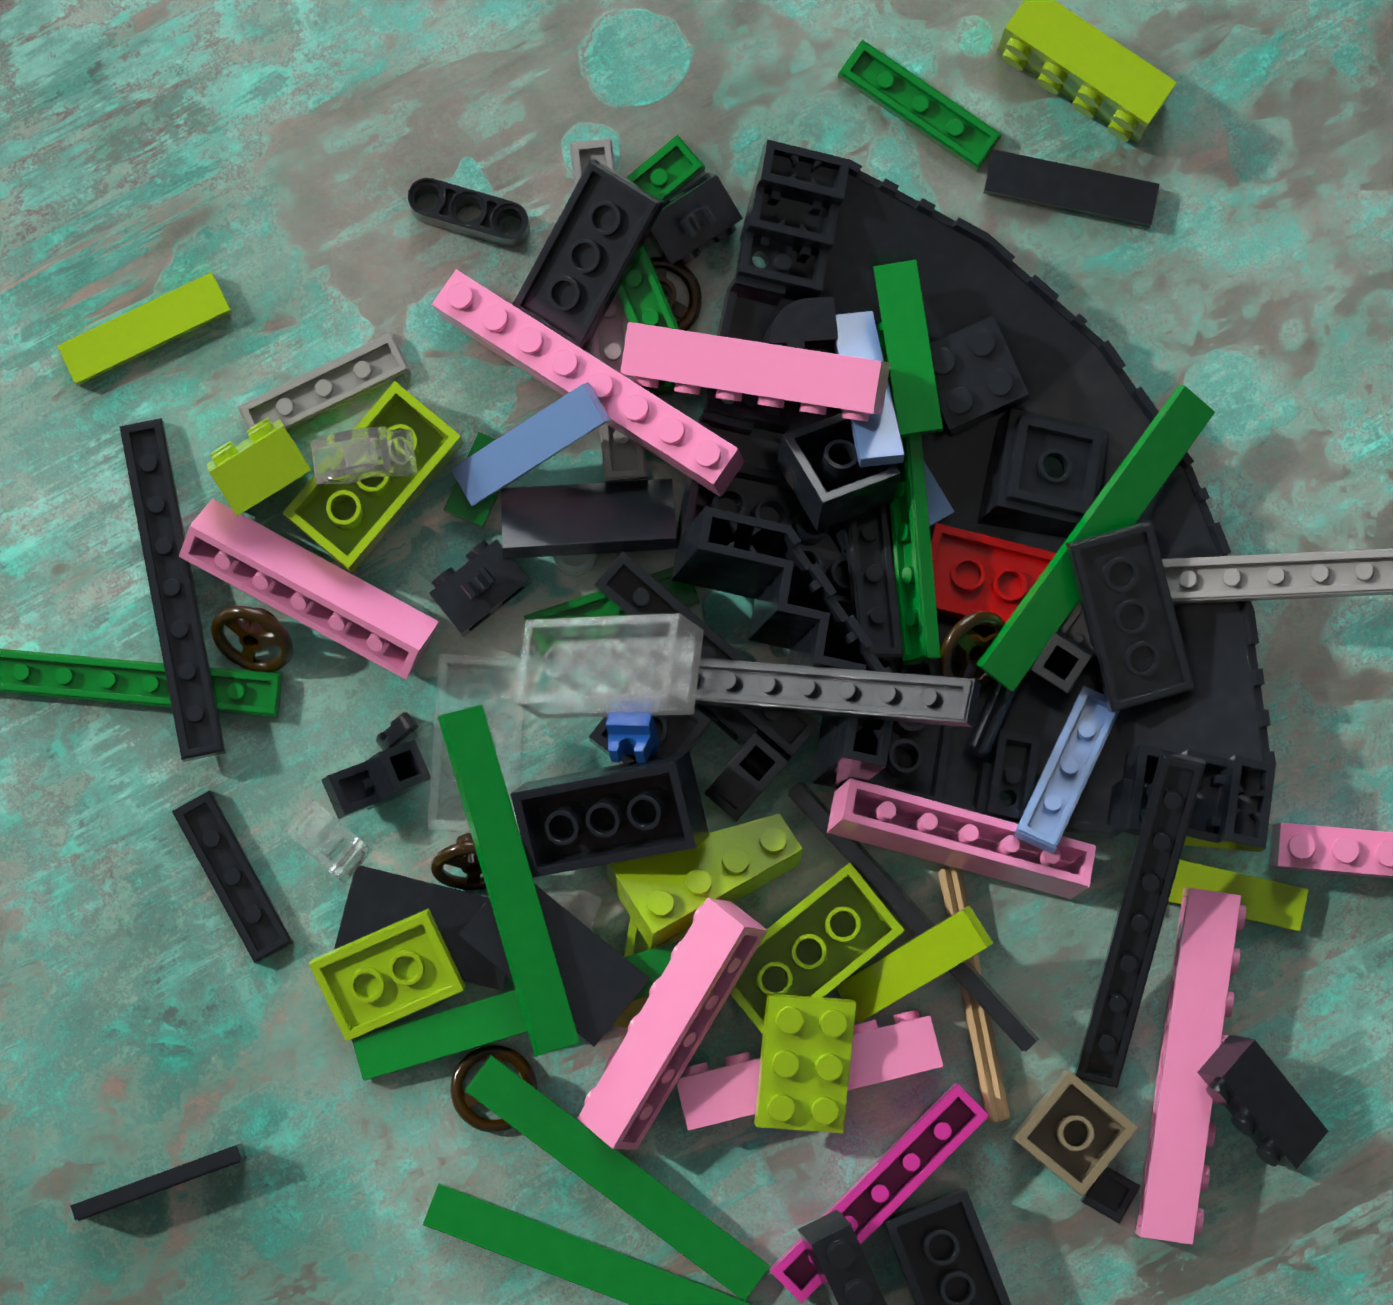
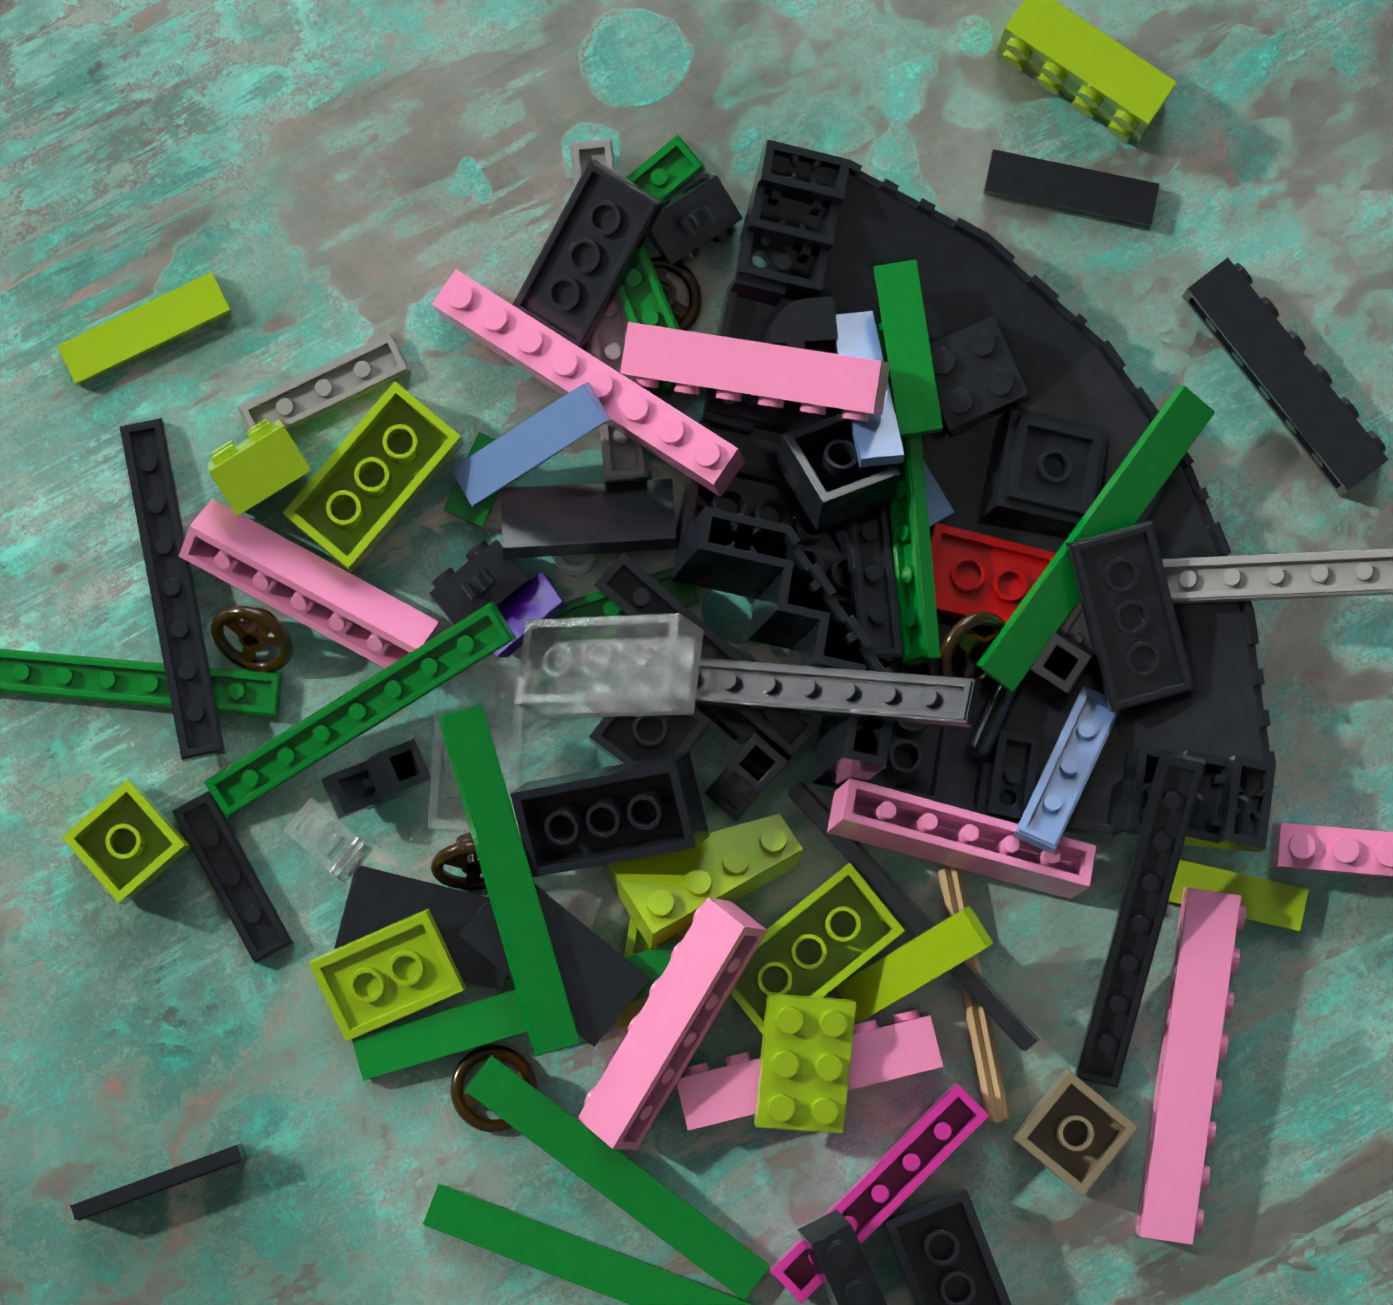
(126, 842): none -> lime brick
(360, 709): none -> green tile
(363, 454): clear brick -> none
(398, 730): black tile -> none
(454, 197): black beam -> none
(533, 601): none -> dark purple tile
(631, 735): blue tile -> none
(919, 105): green tile -> none
(1111, 1194): black tile -> none
(1262, 1102): black brick -> none
(1285, 376): none -> black brick

